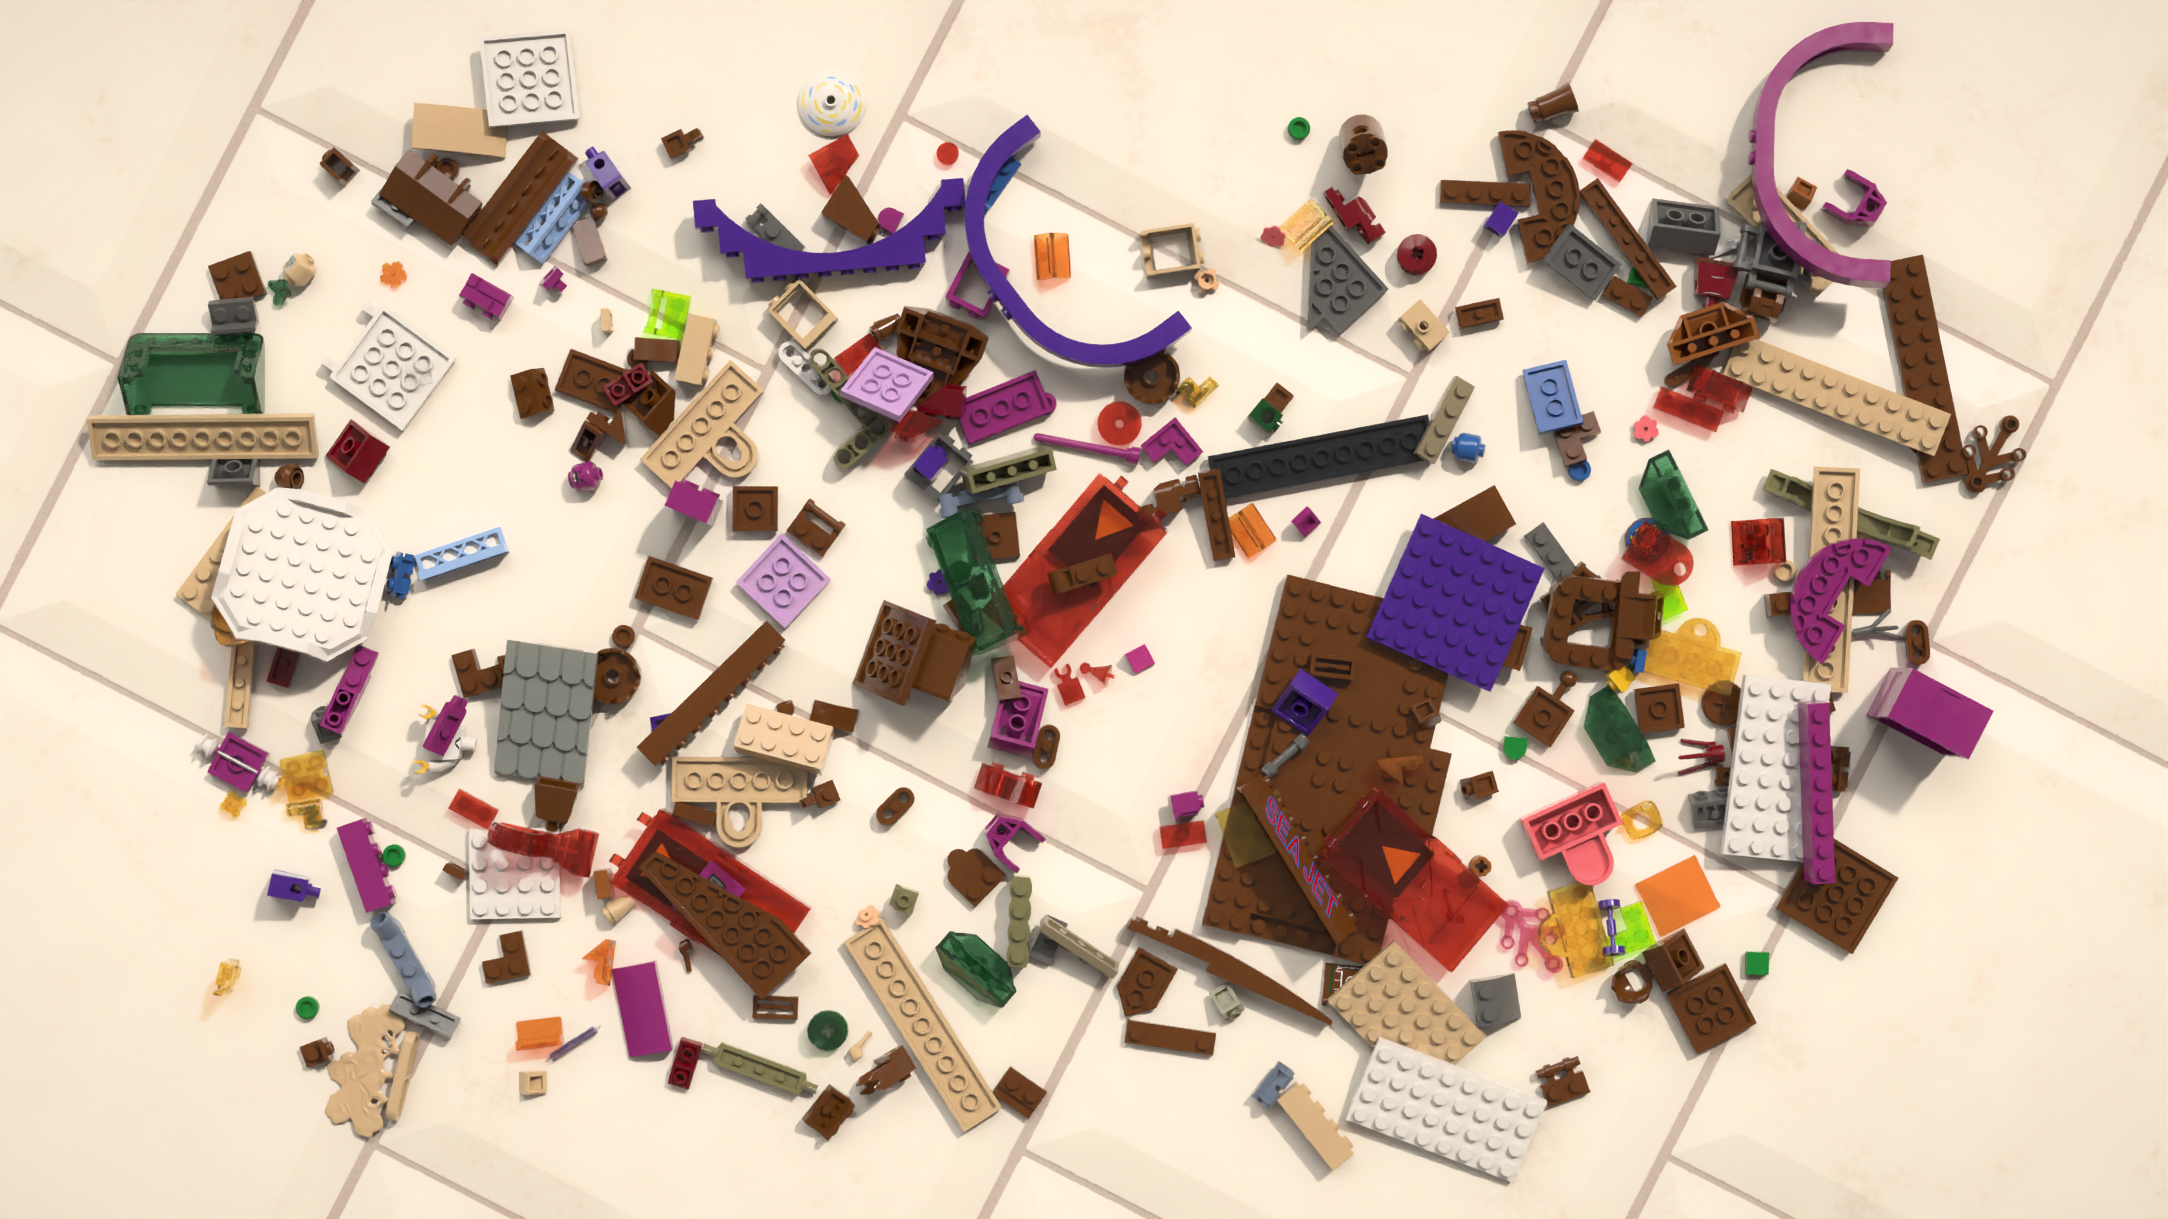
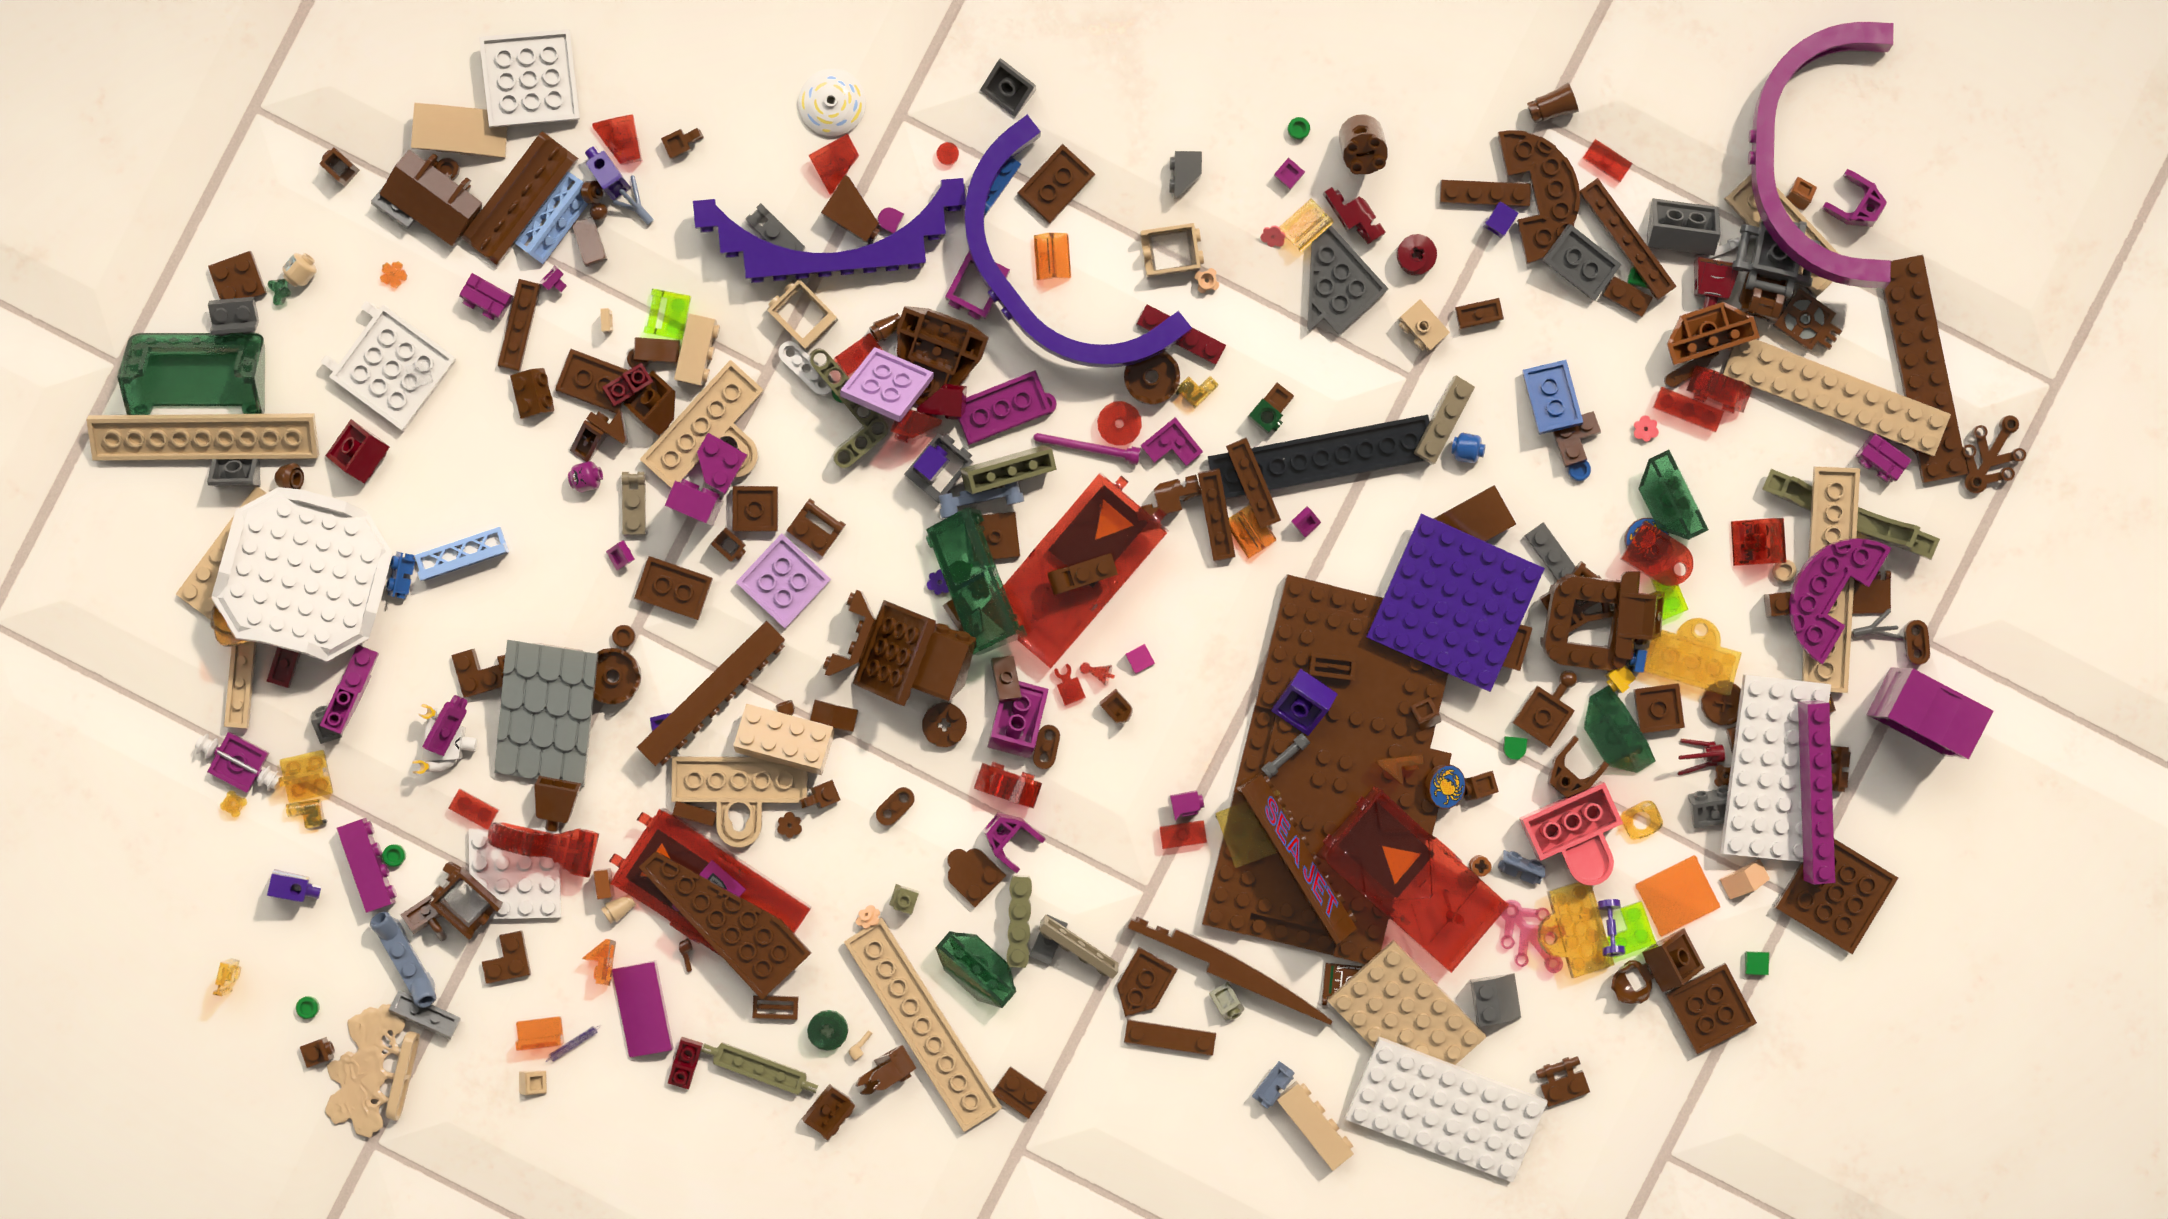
(423, 915): none -> plate
(464, 902): none -> window
(519, 325): none -> reddish brown tile
(620, 138): none -> clear red slope
(620, 555): none -> magenta plate
(634, 504): none -> dark tan plate
(635, 206): none -> sand blue plant
(719, 462): none -> magenta plate
(729, 545): none -> reddish brown window
(783, 828): none -> reddish brown plant
(858, 605): none -> reddish brown slope
(935, 715): none -> reddish brown plate
(1008, 87): none -> dark grey slope
(1056, 183): none -> reddish brown tile
(1117, 707): none -> reddish brown plate
(1187, 170): none -> dark grey slope
(1194, 342): none -> dark red plate
(1253, 483): none -> reddish brown plate
(1289, 173): none -> magenta plate
(1445, 786): none -> tile
(1532, 870): none -> sand blue hinge
(1559, 771): none -> reddish brown piece
(1745, 879): none -> light nougat slope
(1807, 321): none -> reddish brown piece
(1883, 458): none -> magenta brick

